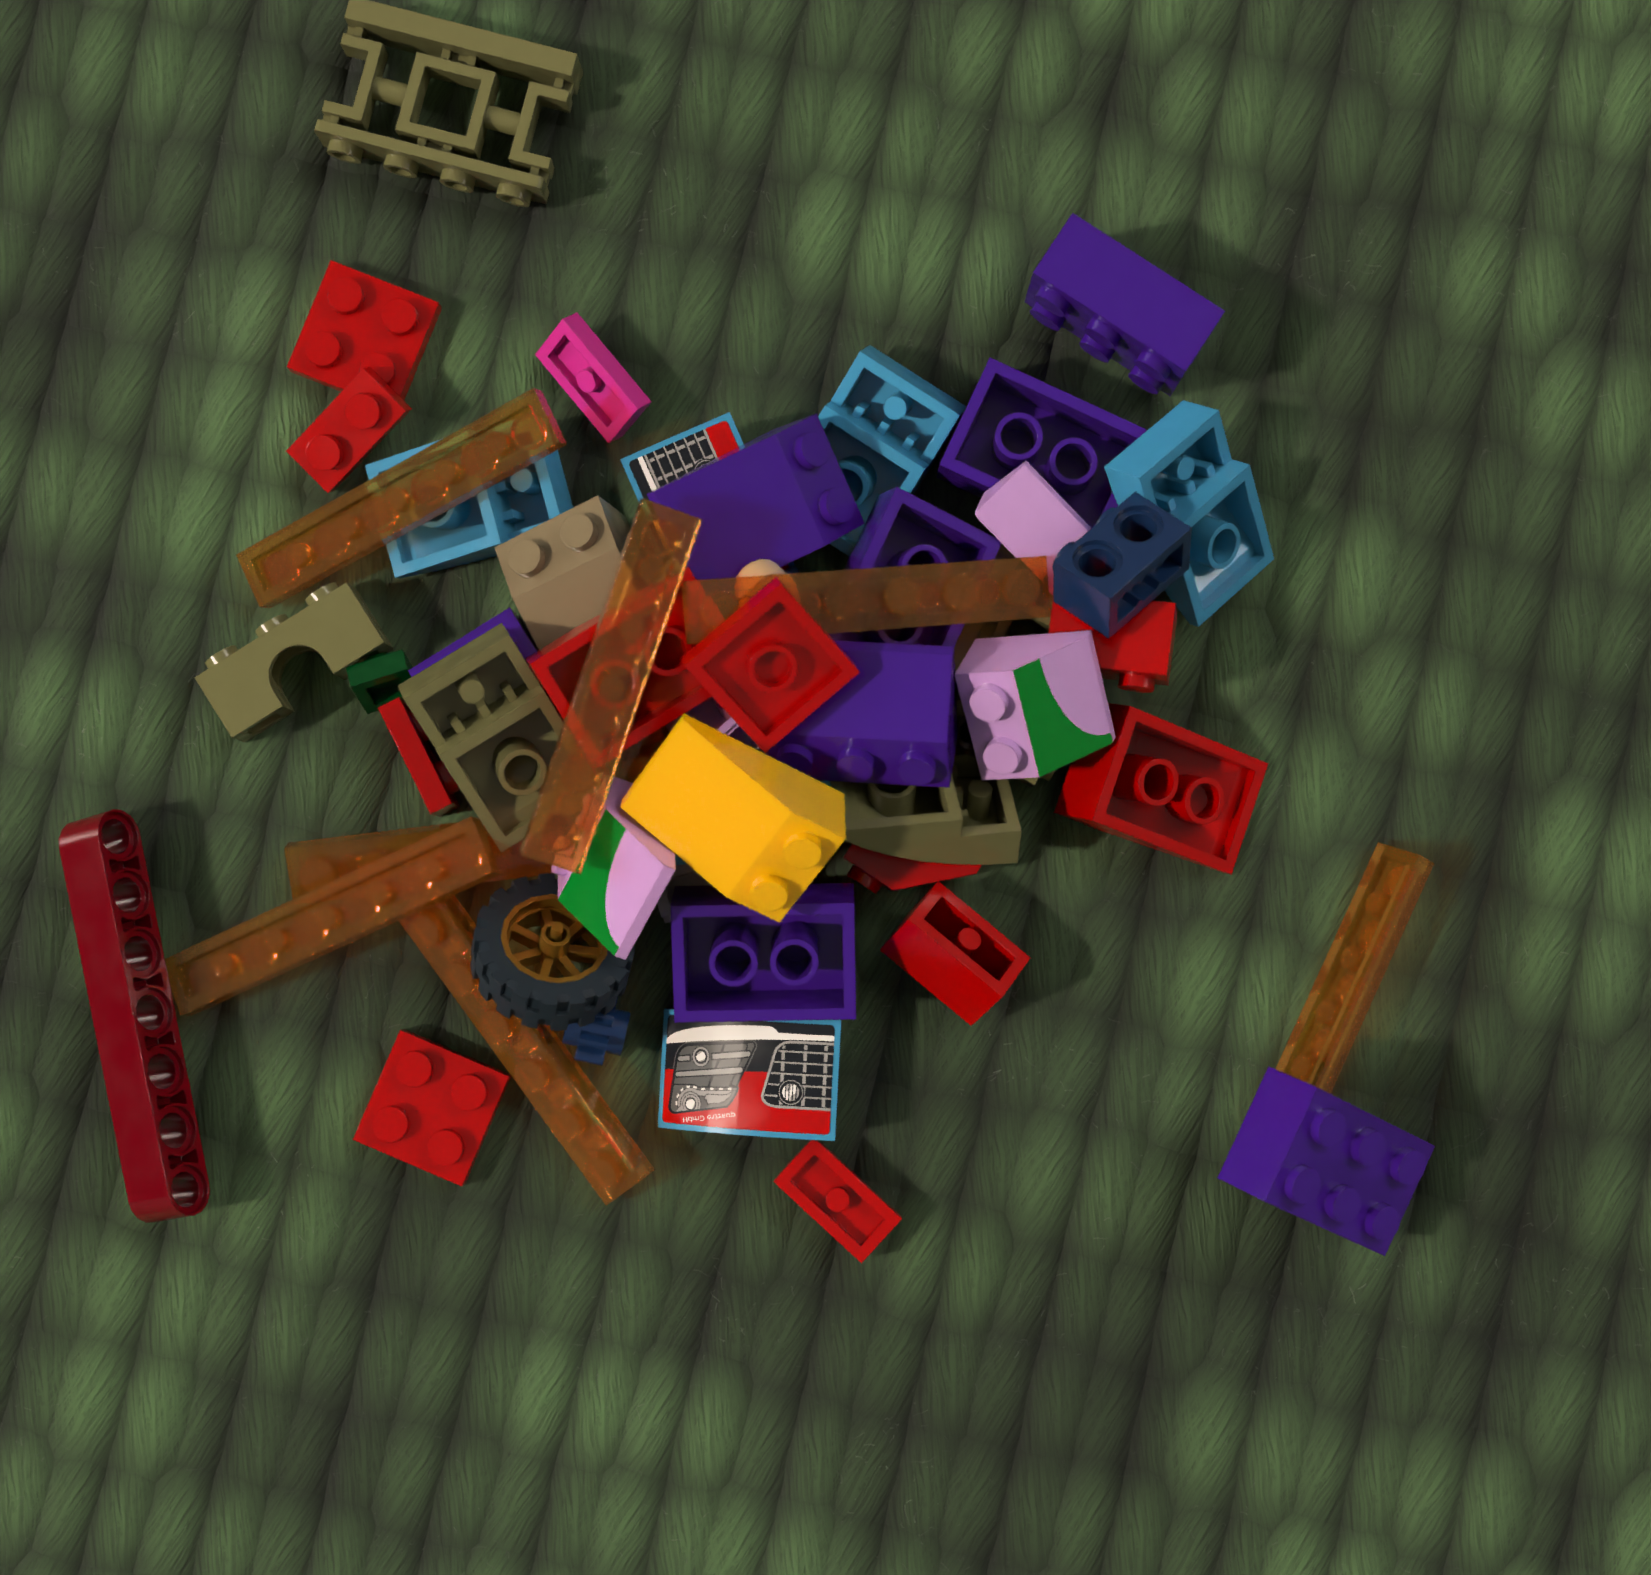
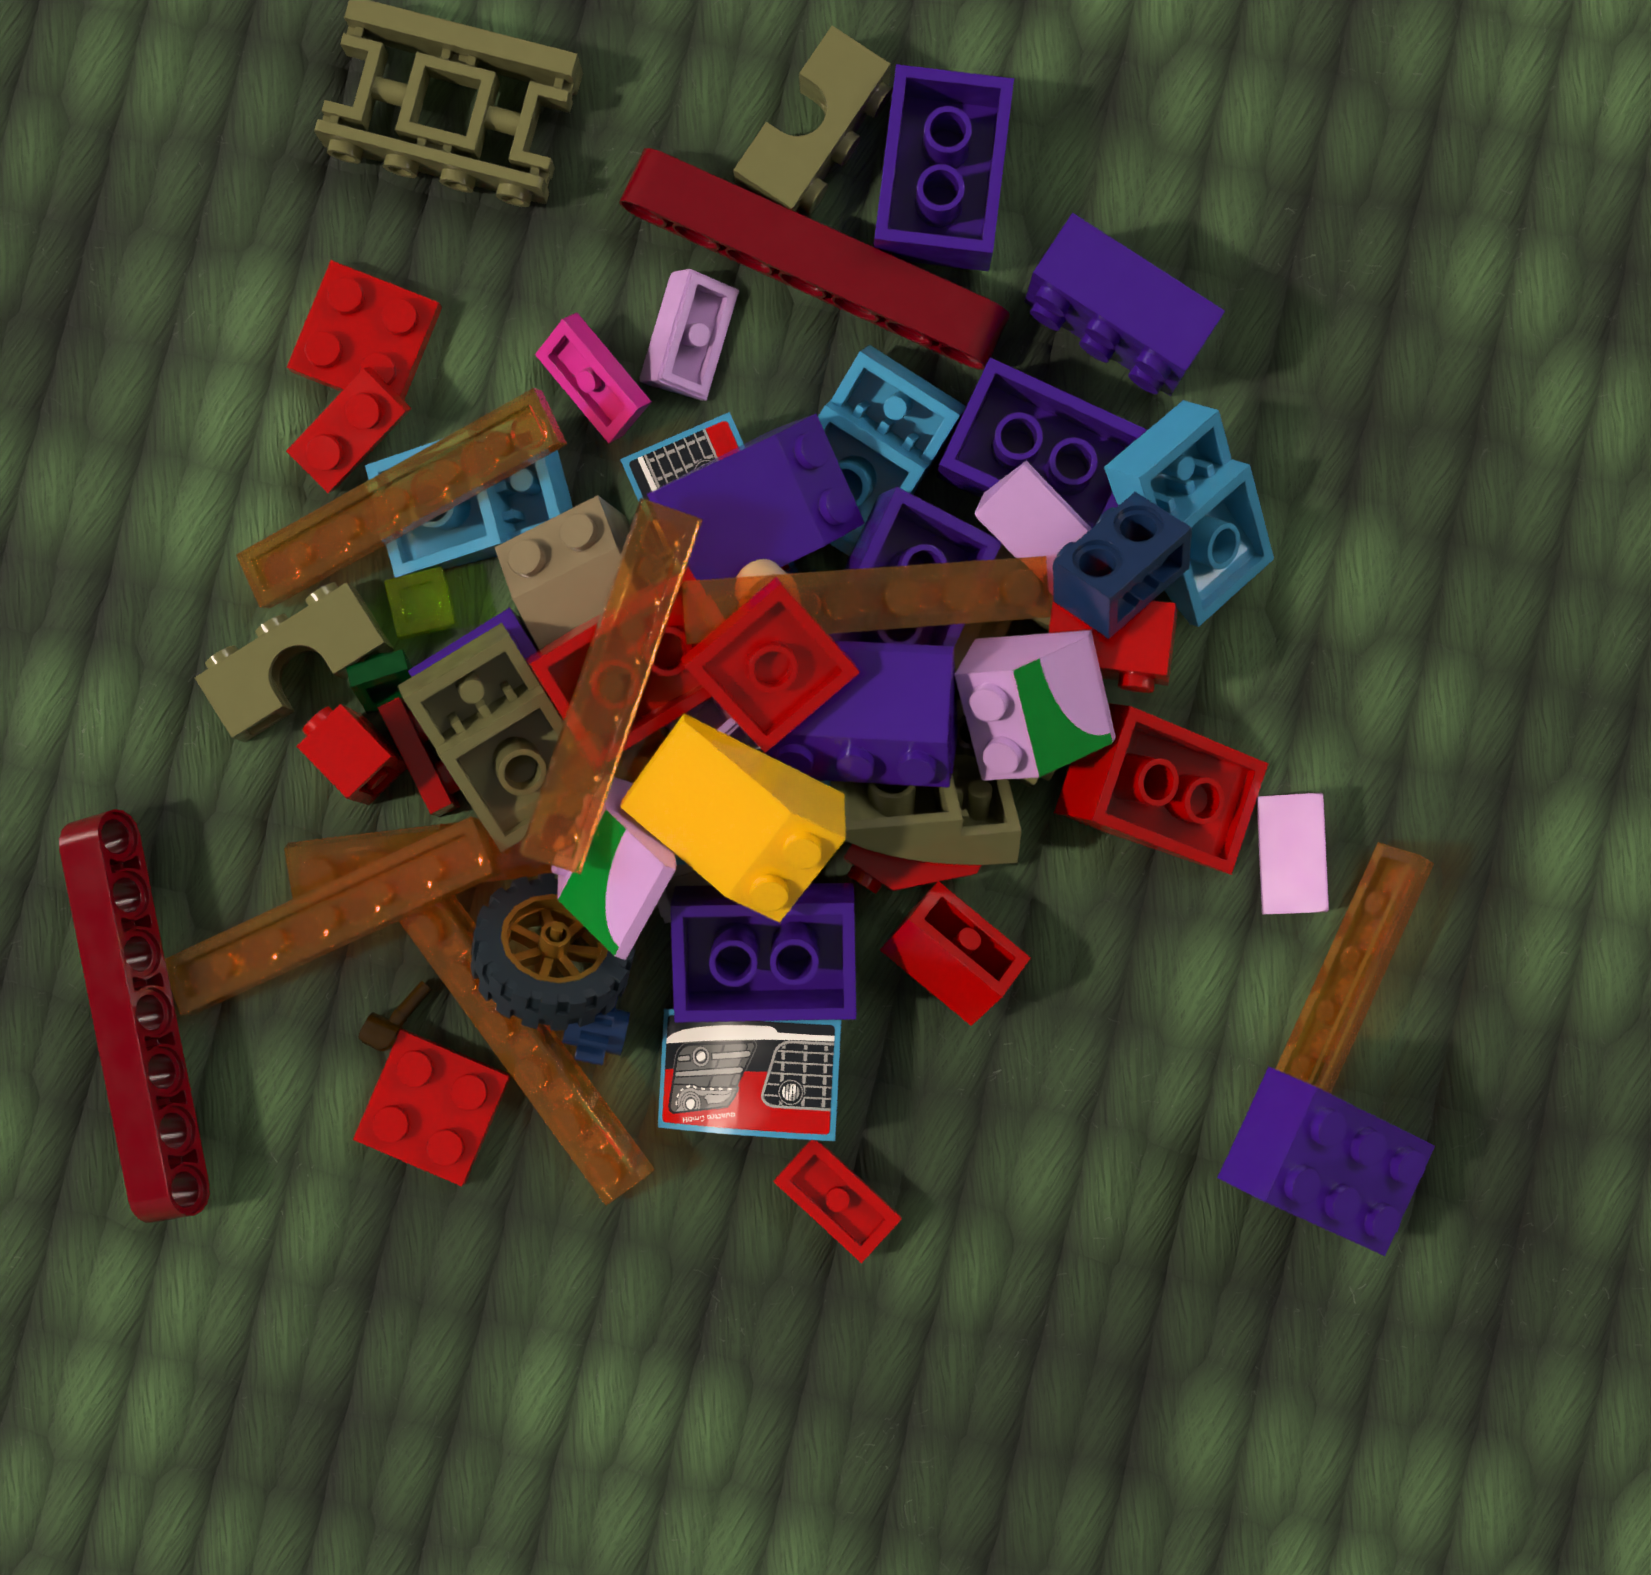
(351, 753): none -> red brick
(382, 1032): none -> dark brown hand
(421, 603): none -> clear neon green plate
(689, 334): none -> lavender slope
(814, 259): none -> dark red beam
(848, 87): none -> olive arch
(943, 167): none -> dark purple brick
(1292, 853): none -> lavender slope

